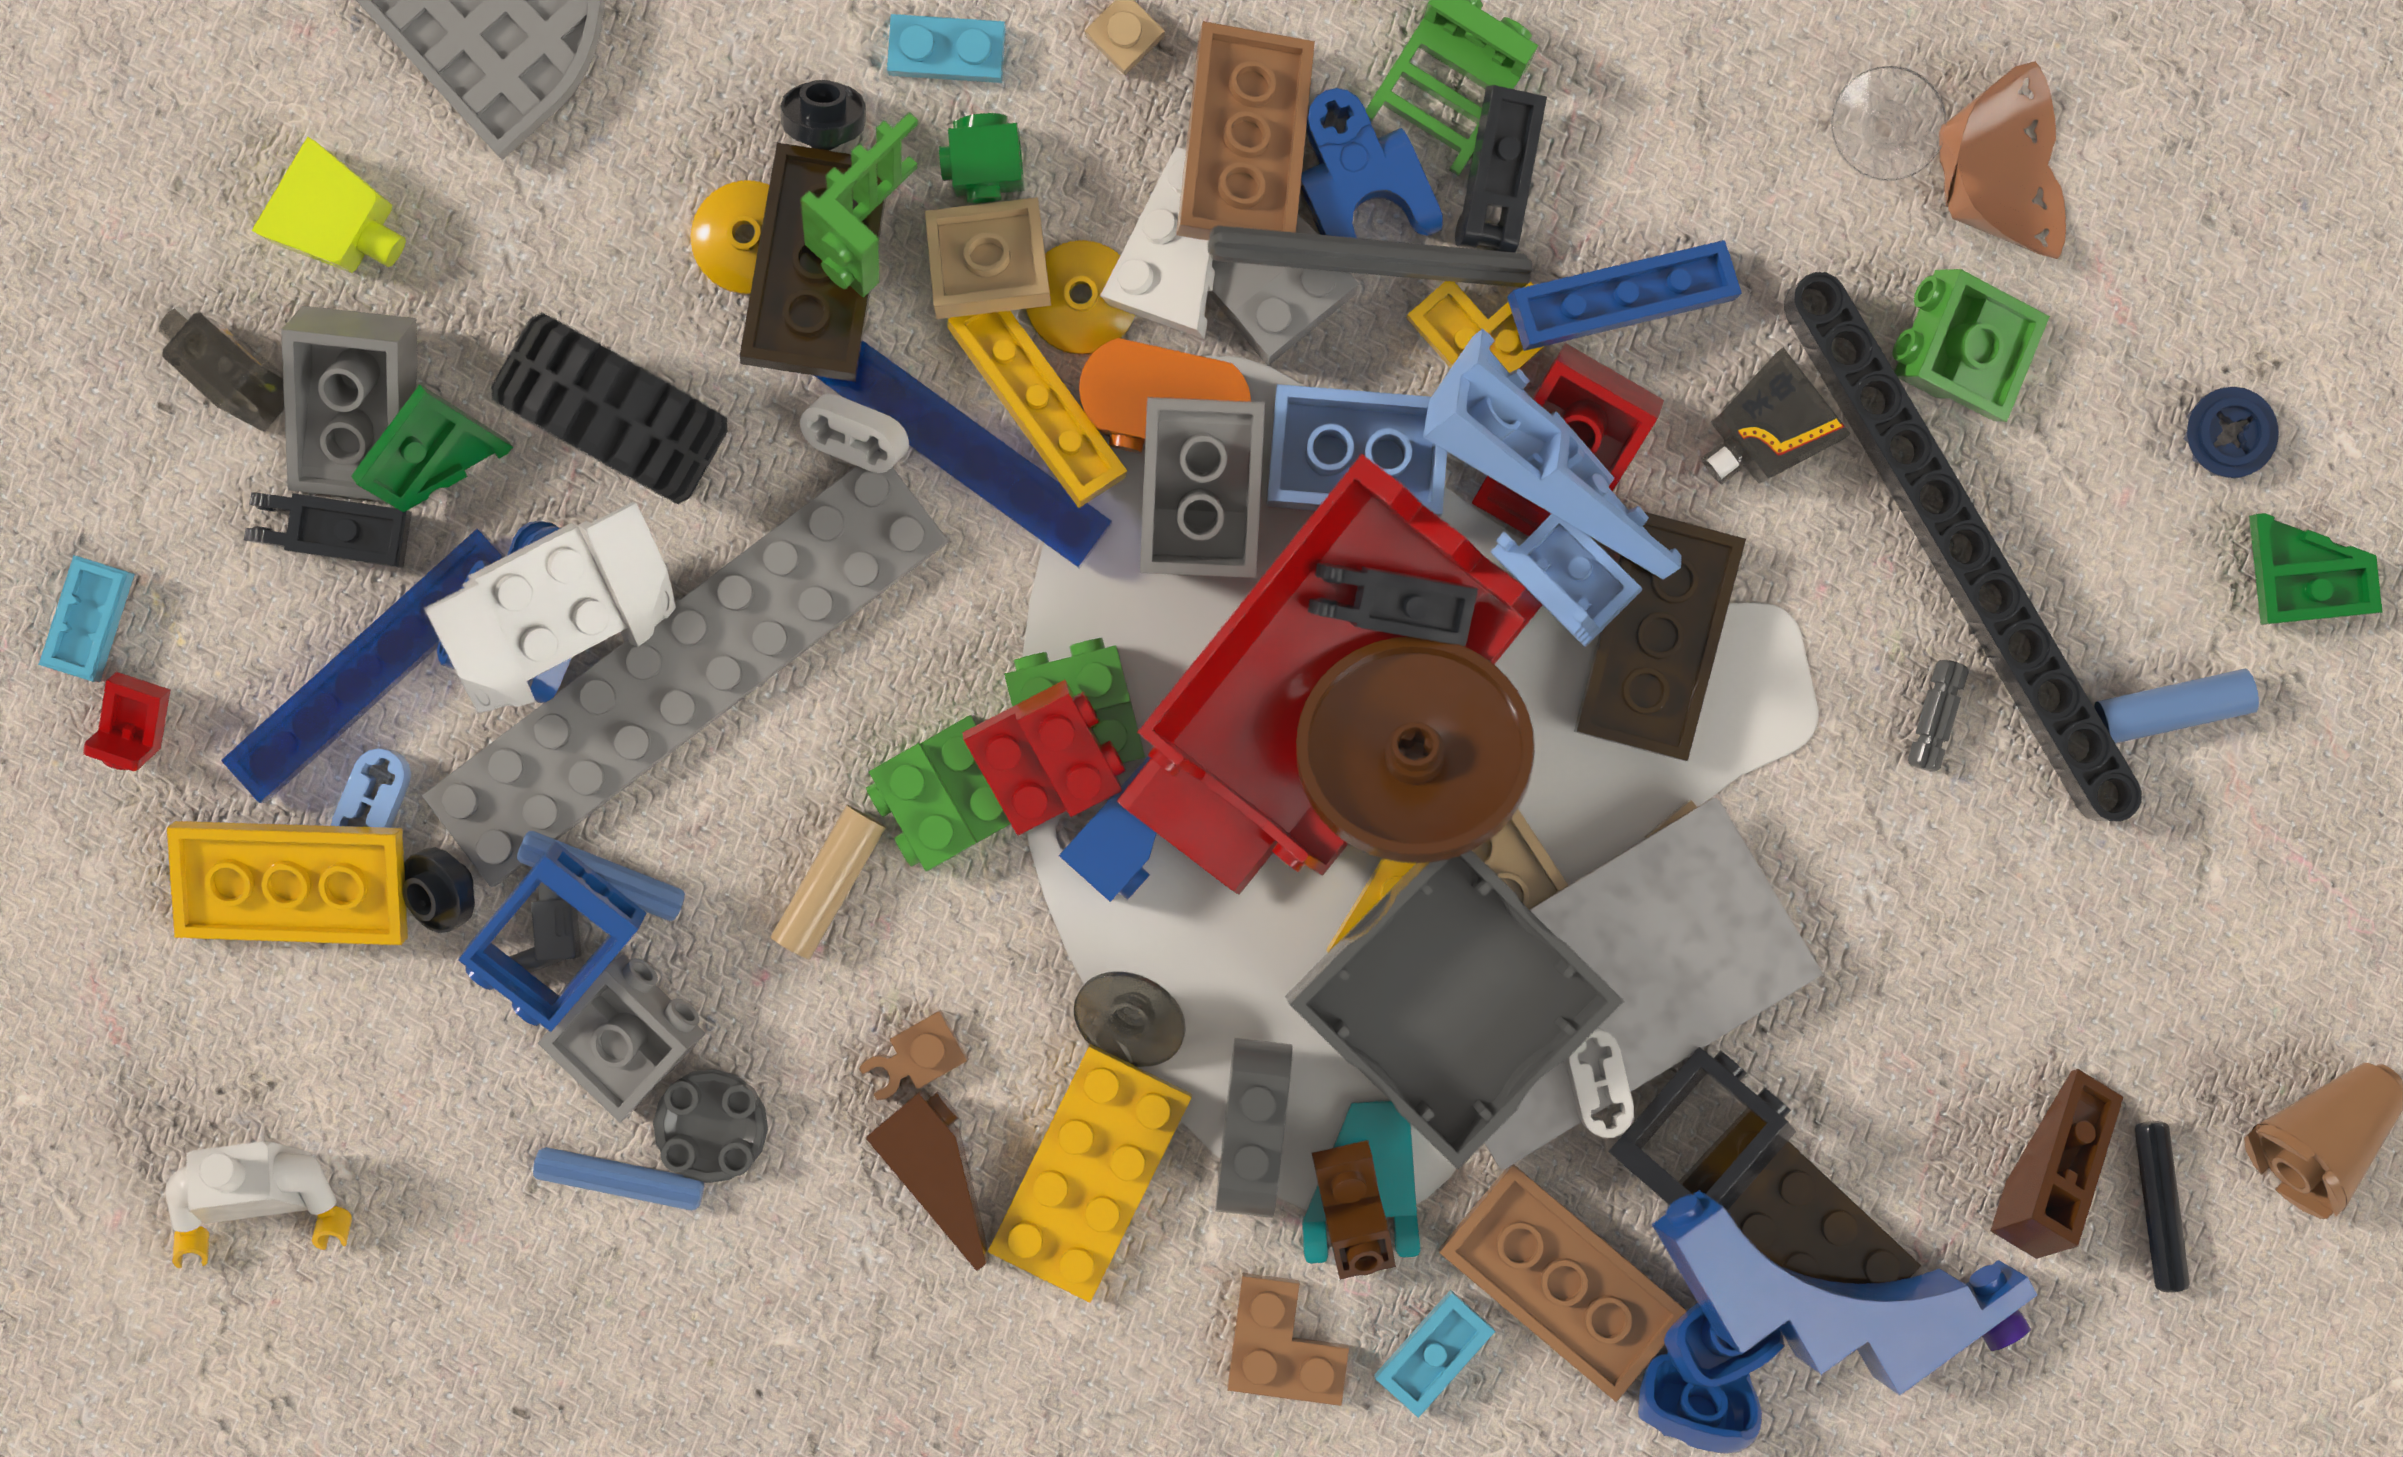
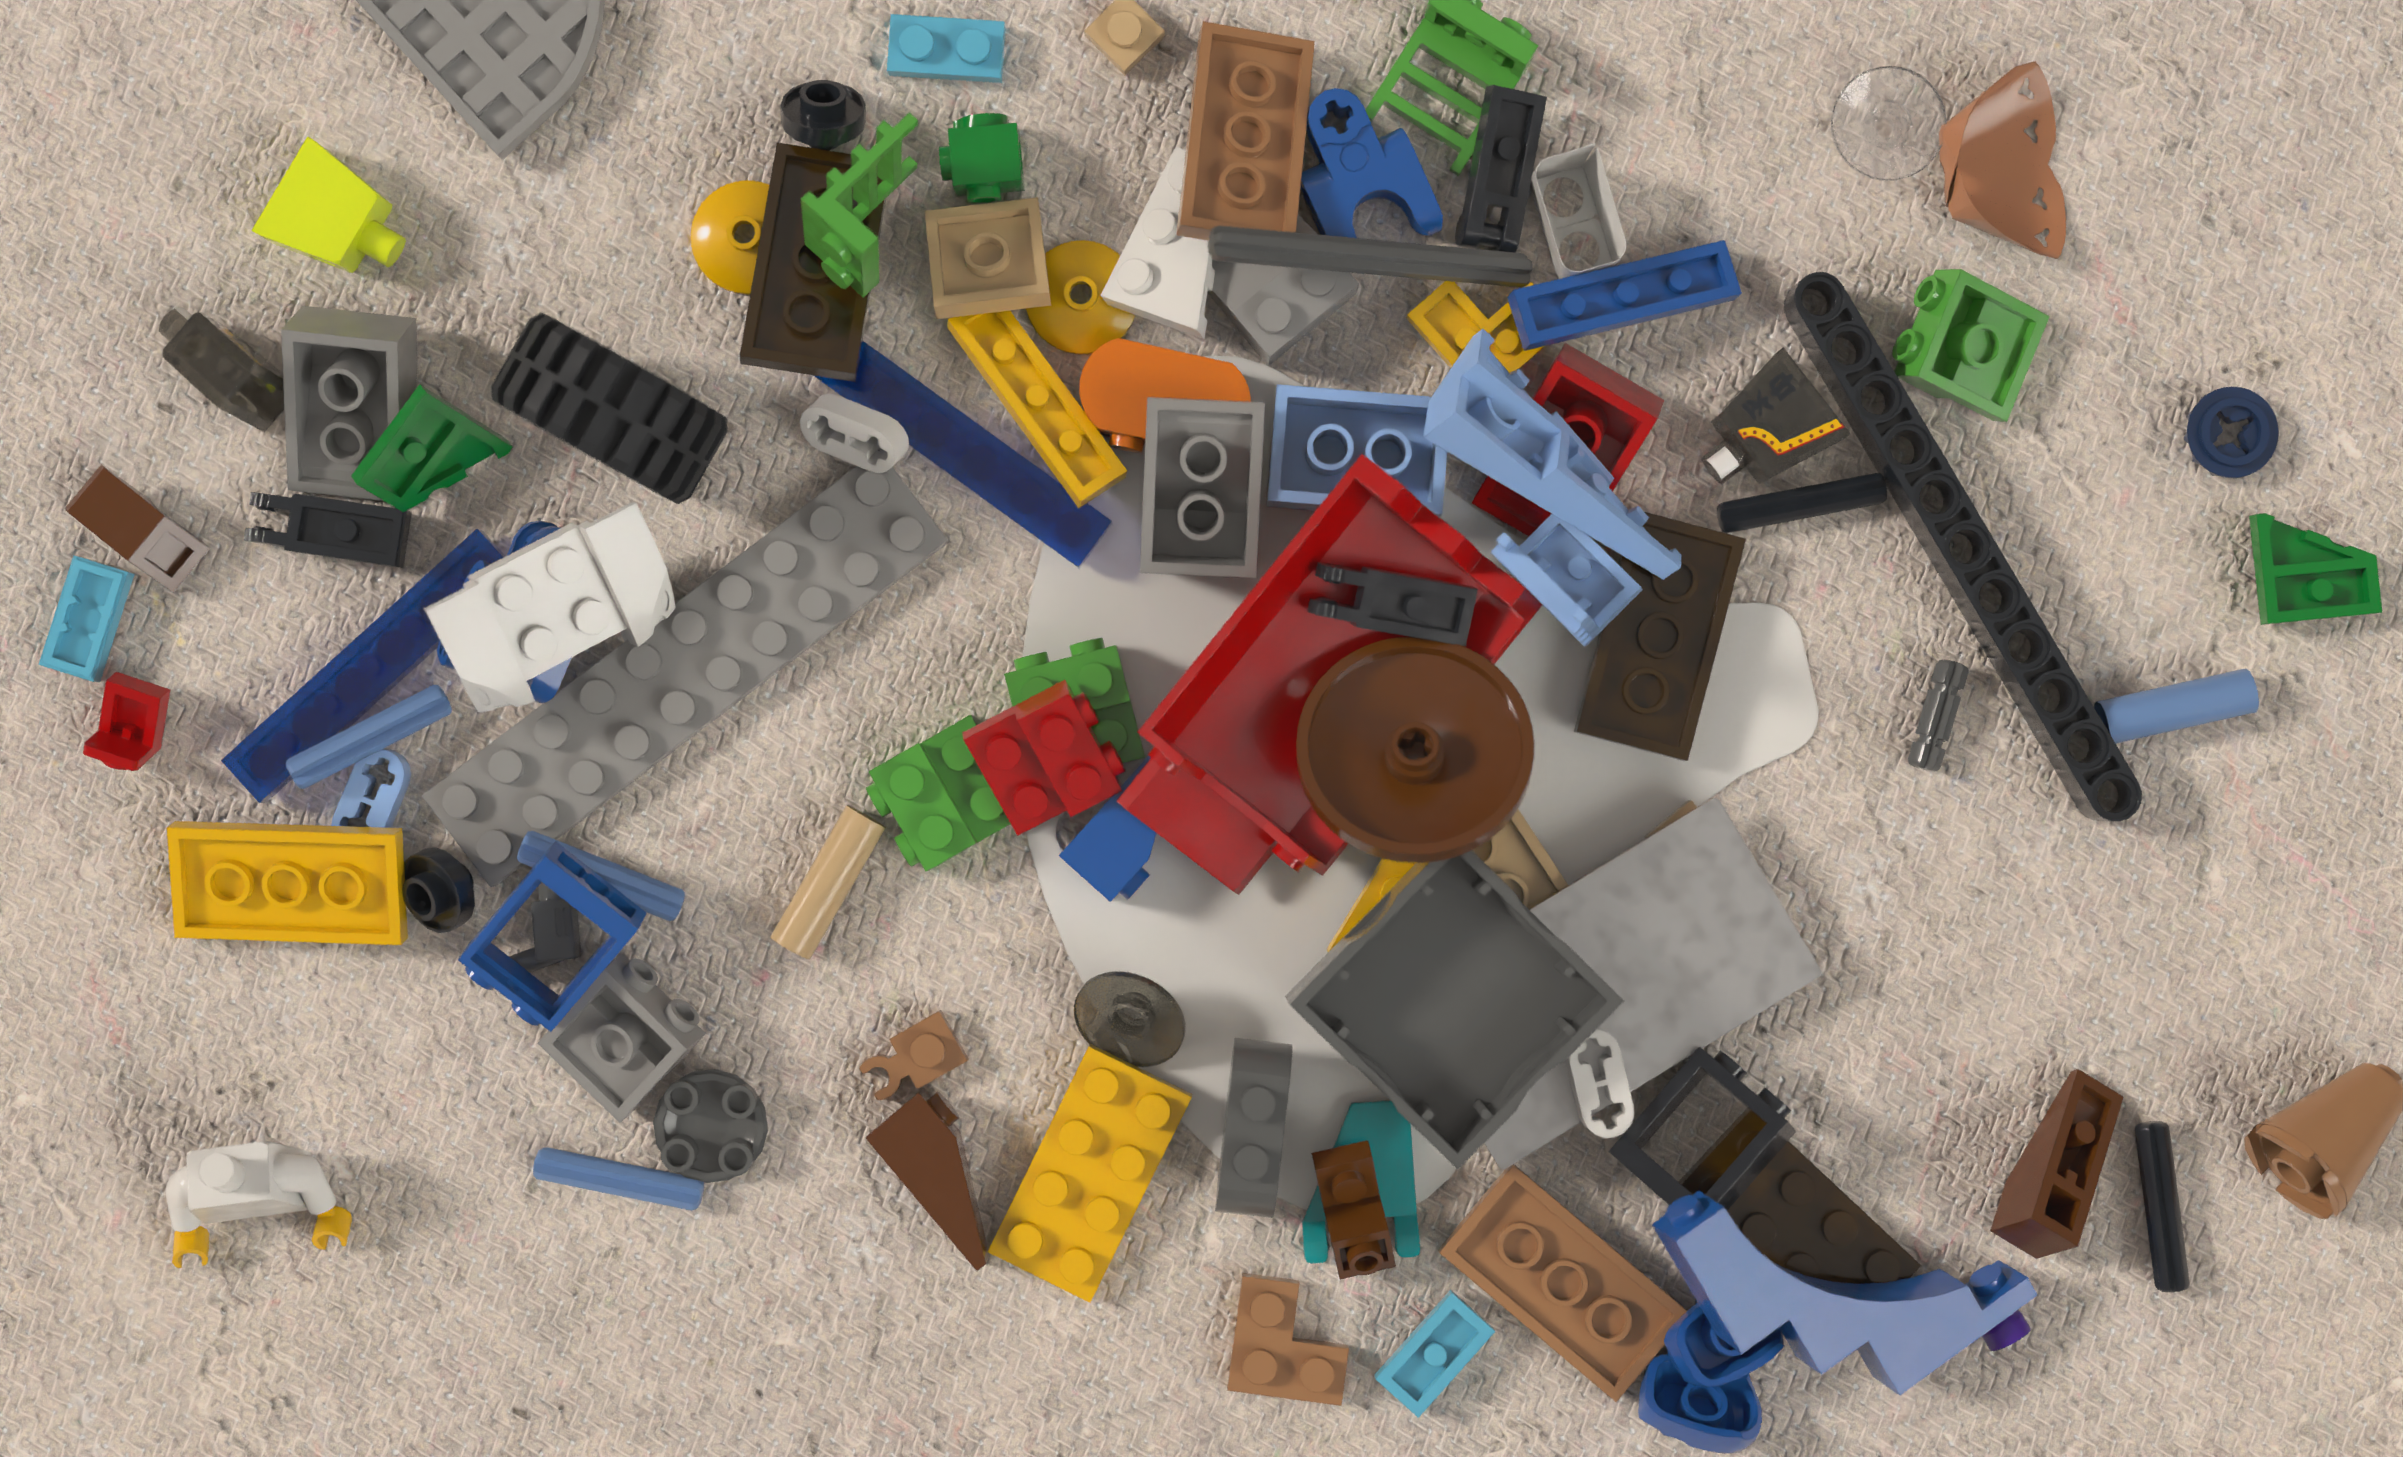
(136, 528): none -> reddish brown slope
(368, 736): none -> medium blue axle
(1596, 200): none -> white piece
(1801, 503): none -> black axle

